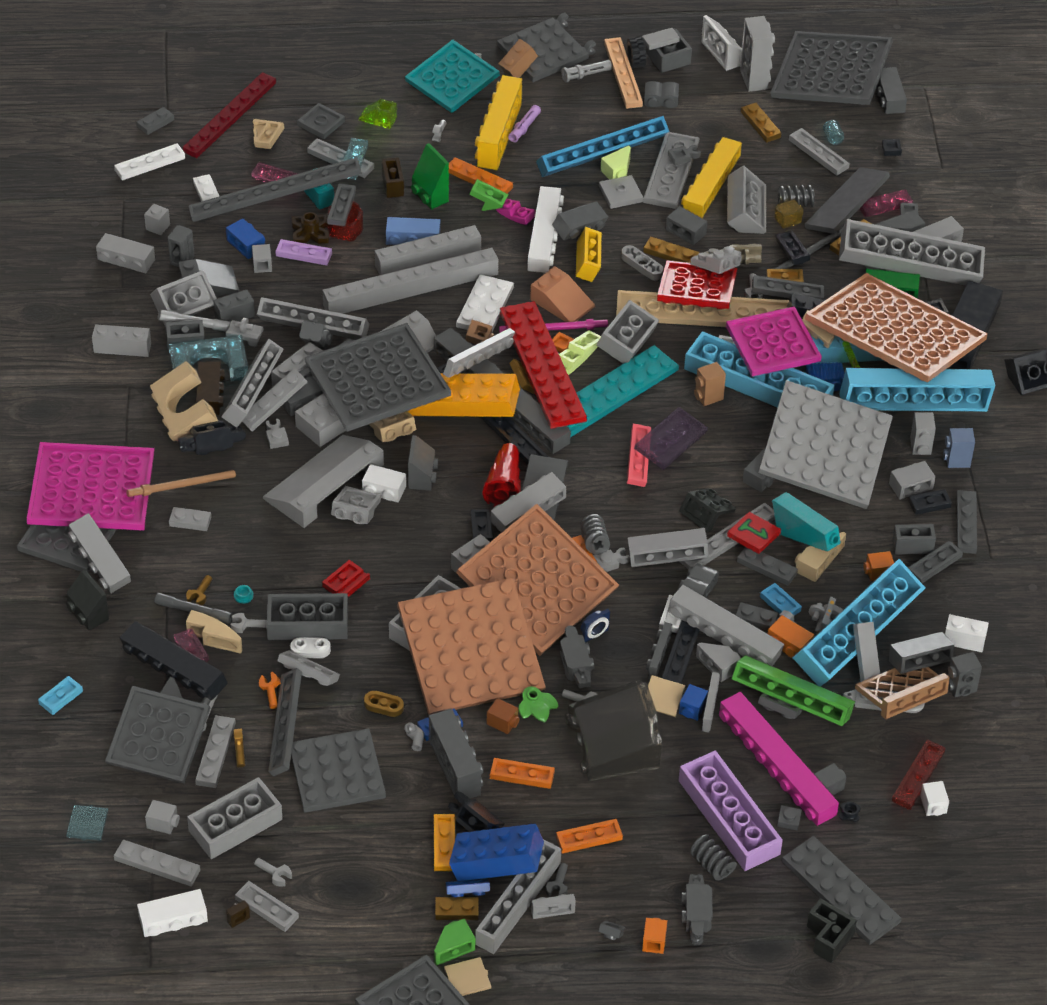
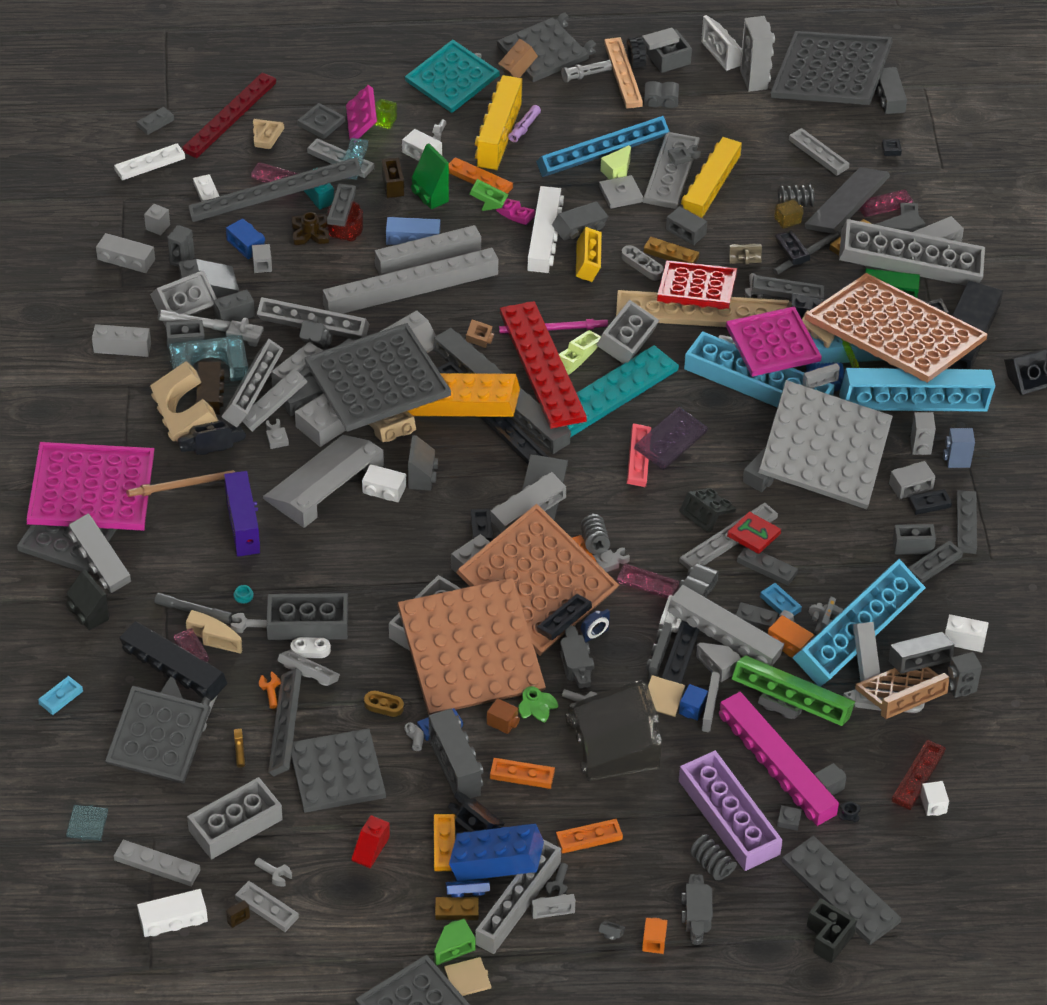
(162, 817): light grey brick -> none
(190, 519): light grey plate -> none
(201, 598): pearl gold bar -> none
(215, 751): light grey plate -> none
(242, 513): none -> dark purple brick
(303, 252): lavender plate -> none
(346, 579): red plate -> none
(355, 505): light grey plate -> none
(361, 113): none -> dark pink plate
(371, 841): none -> red slope
(415, 142): none -> white brick
(479, 353): light grey plate -> none
(485, 302): white plate -> none
(503, 476): red cone -> none
(522, 377): pearl gold plate -> none
(561, 296): nougat slope -> none
(561, 341): orange plate -> none
(564, 617): none -> black plate
(647, 581): none -> clear pink plate
(668, 547): light grey brick -> none
(710, 384): medium nougat brick -> none
(718, 260): light grey plate -> none
(746, 202): light grey slope -> none
(761, 122): pearl gold plate -> none
(786, 274): pearl gold plate -> none
(804, 524): teal slope -> none
(814, 561): tan slope -> none
(821, 376): none -> light grey plate
(833, 132): clear light blue brick -> none
(877, 564): orange brick -> none

